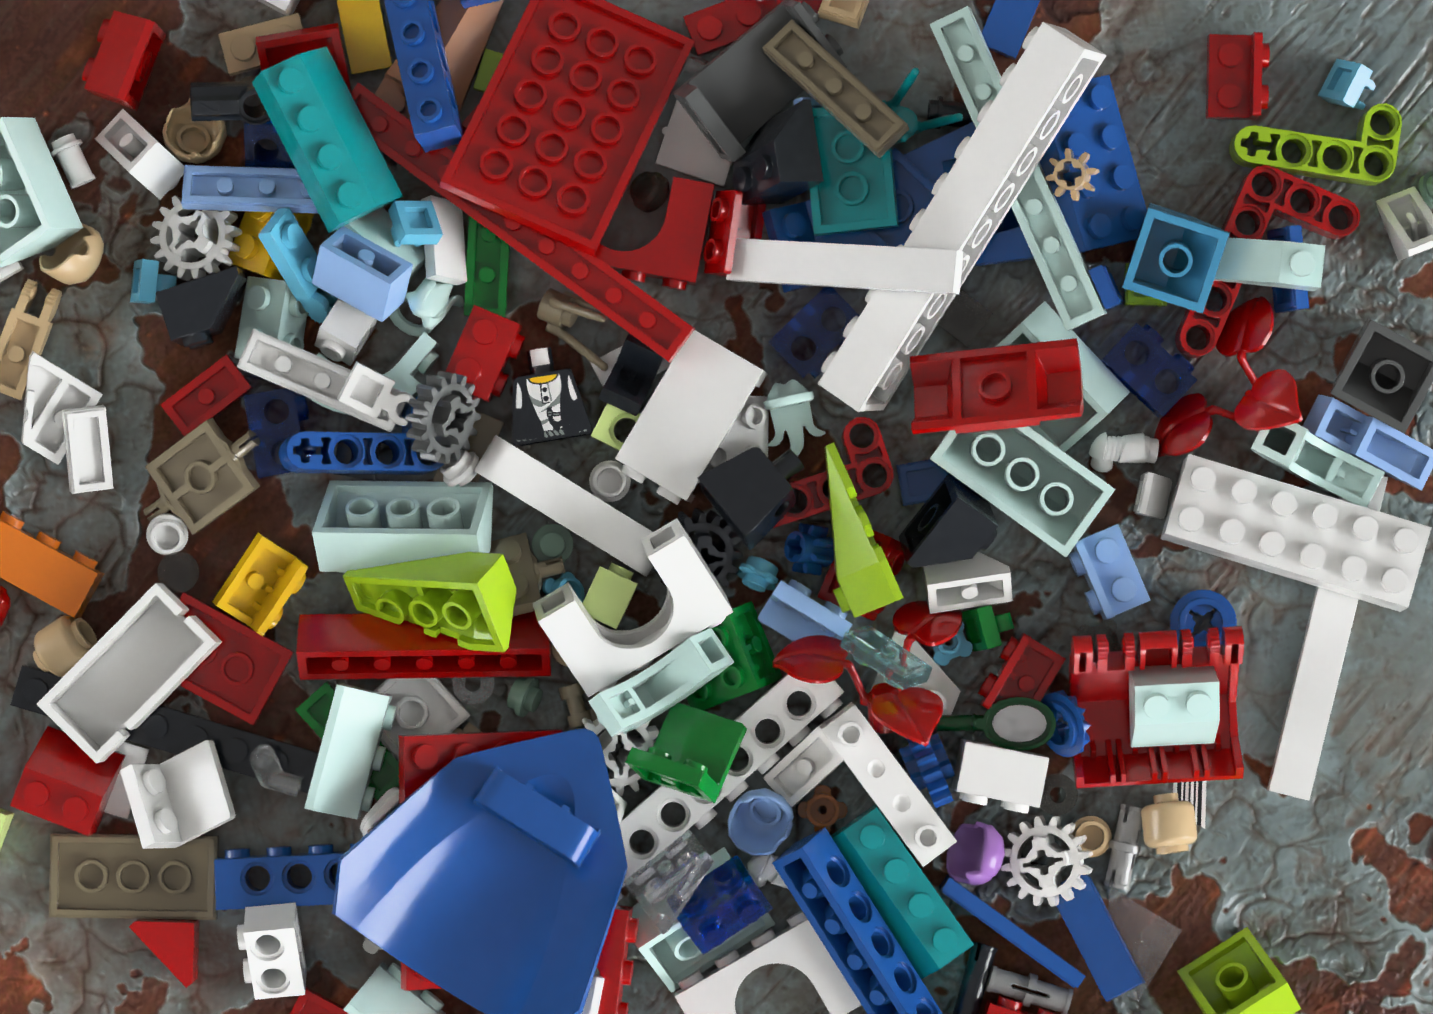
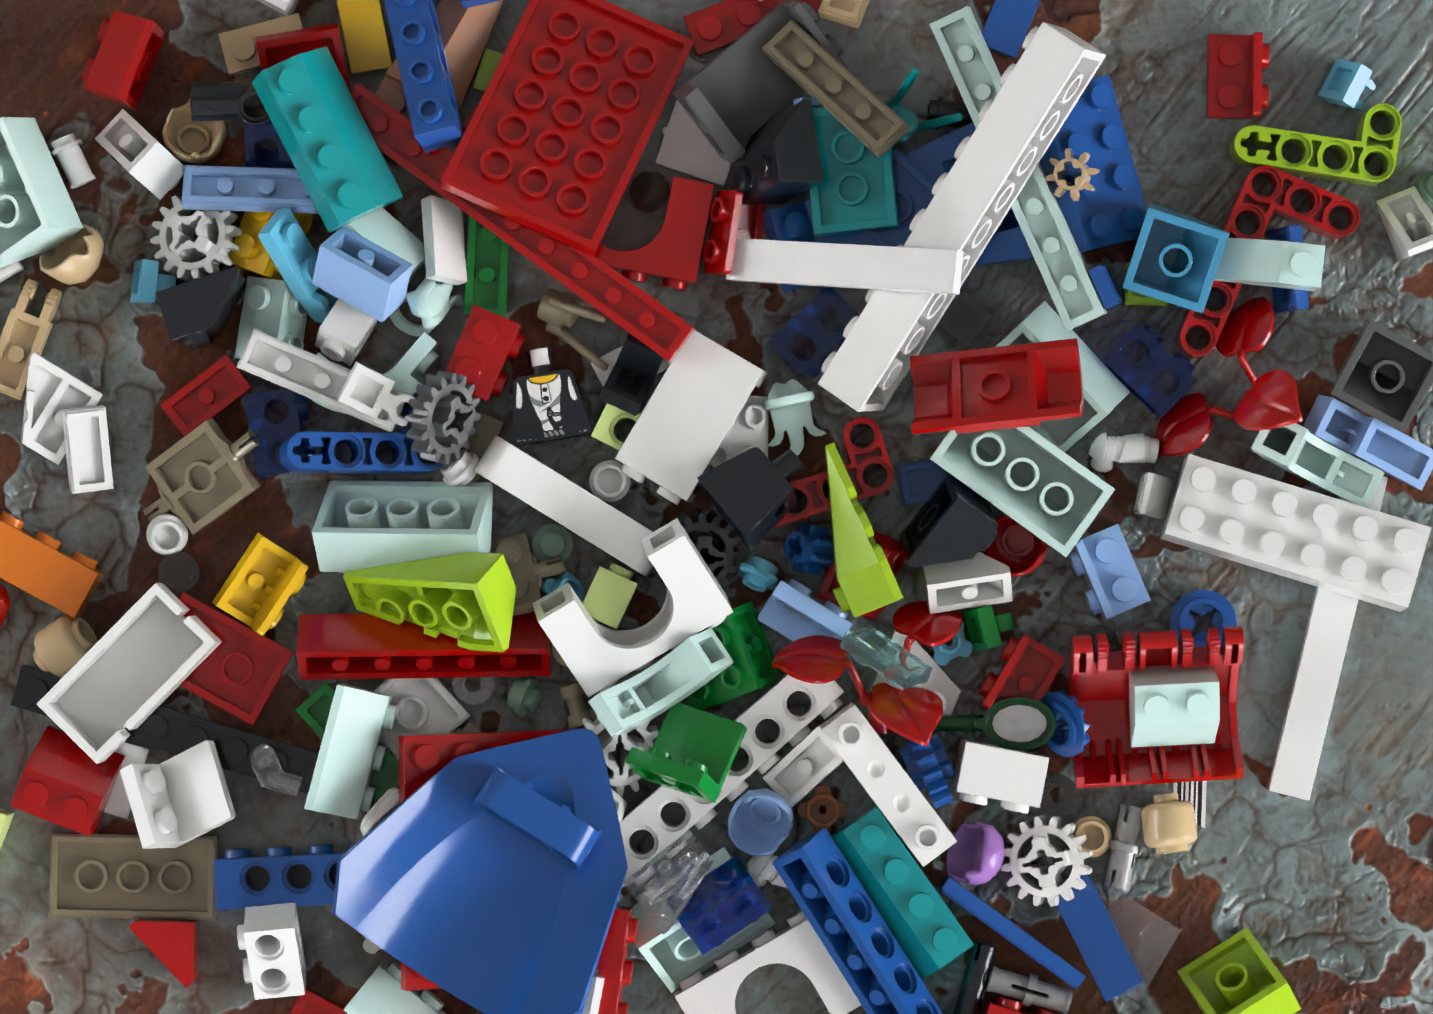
(414, 223): medium azure tile -> none
(1016, 547): none -> red hair

